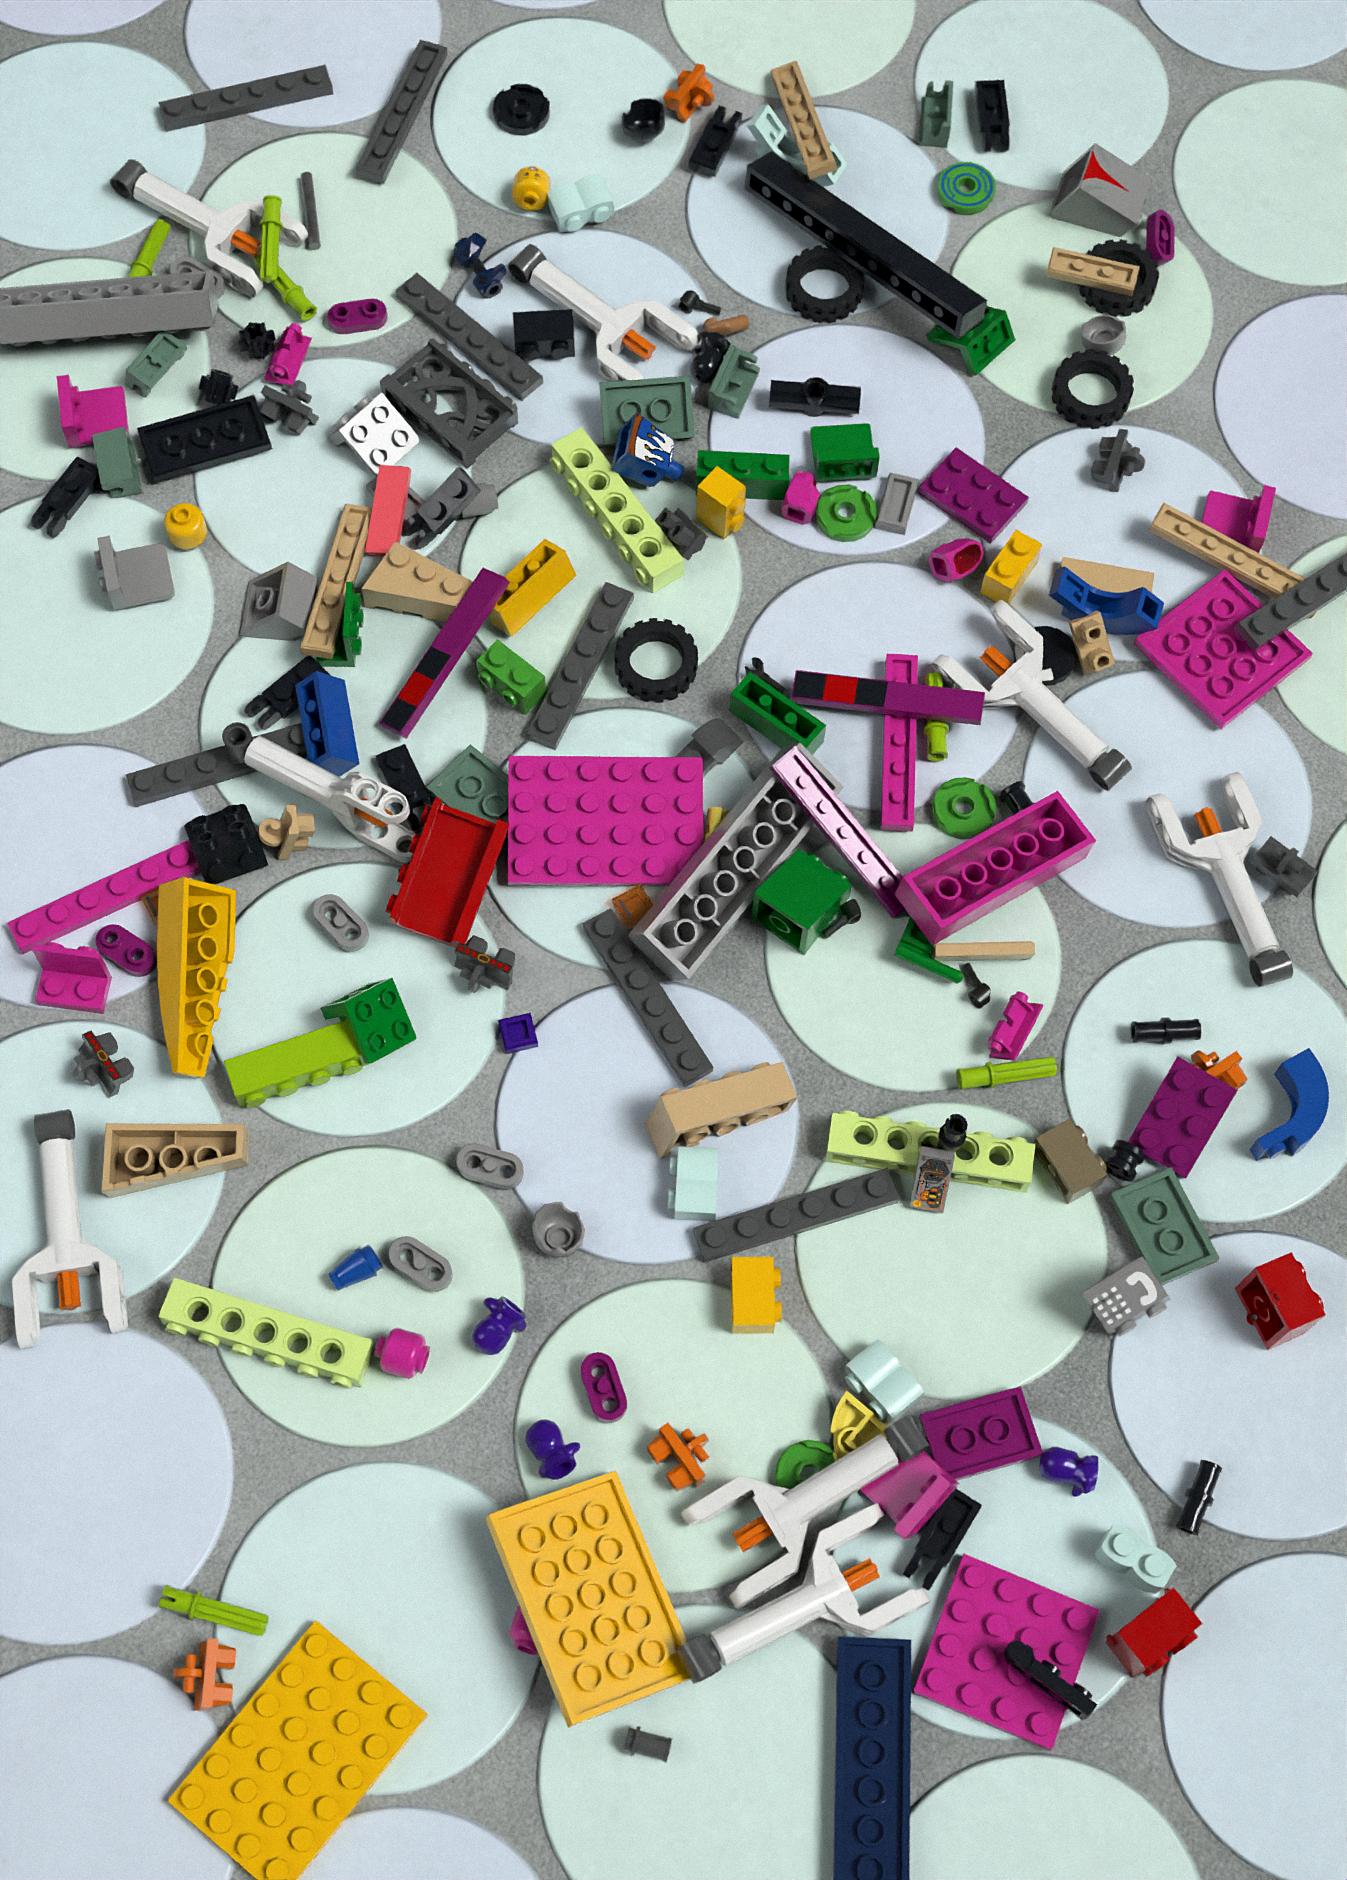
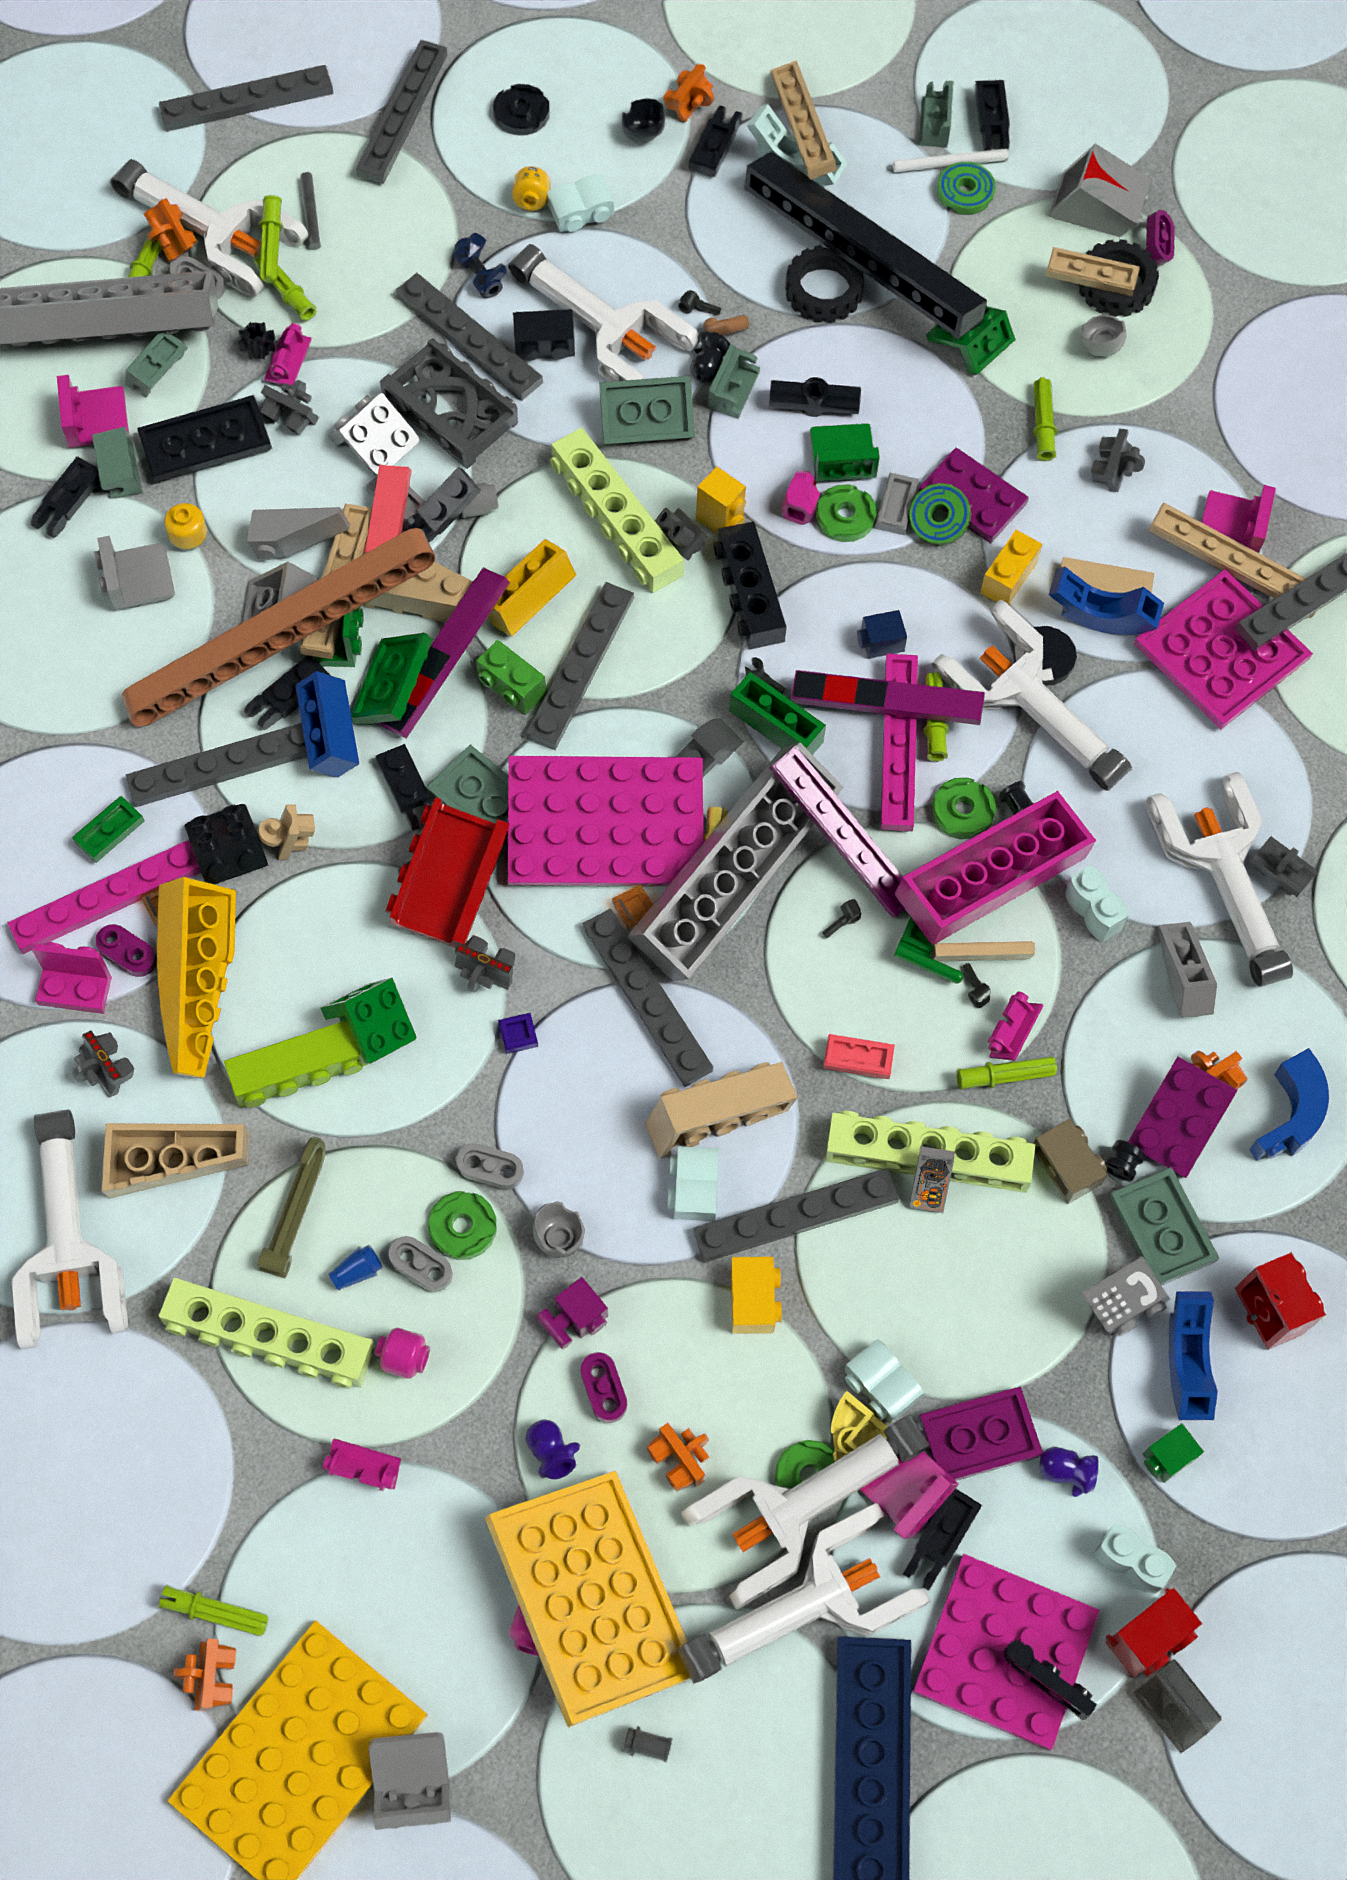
(108, 829): none -> green plate
(167, 229): none -> orange hips
(218, 387): black gear -> none
(276, 1258): none -> olive piece
(278, 627): none -> nougat beam
(288, 531): none -> light grey slope
(342, 924): light grey plate -> none
(344, 797): white piece -> none
(357, 316): magenta plate -> none
(362, 1463): none -> dark pink hinge
(391, 679): none -> green plate
(410, 1780): none -> light grey bracket
(462, 1245): none -> bright green tile
(496, 1329): dark purple animal -> none
(578, 1308): none -> magenta brick
(645, 453): blue torso -> none
(655, 631): black tyre -> none
(744, 543): none -> black brick
(762, 473): green brick -> none
(800, 900): green slope -> none
(859, 1056): none -> coral plate
(882, 634): none -> dark blue brick
(932, 498): none -> bright green tile
(947, 160): none -> white bar
(952, 1133): black pin -> none
(955, 559): dark pink rock -> none
(1045, 429): none -> lime axle
(1091, 642): tan hips -> none
(1099, 364): black tyre -> none
(1100, 907): none -> light aqua brick
(1165, 1030): black pin -> none
(1172, 1453): none -> green brick
(1178, 1706): none -> clear smoke panel
(1188, 970): none -> light grey slope
(1189, 1356): none -> blue arch
(1199, 1497): black pin -> none

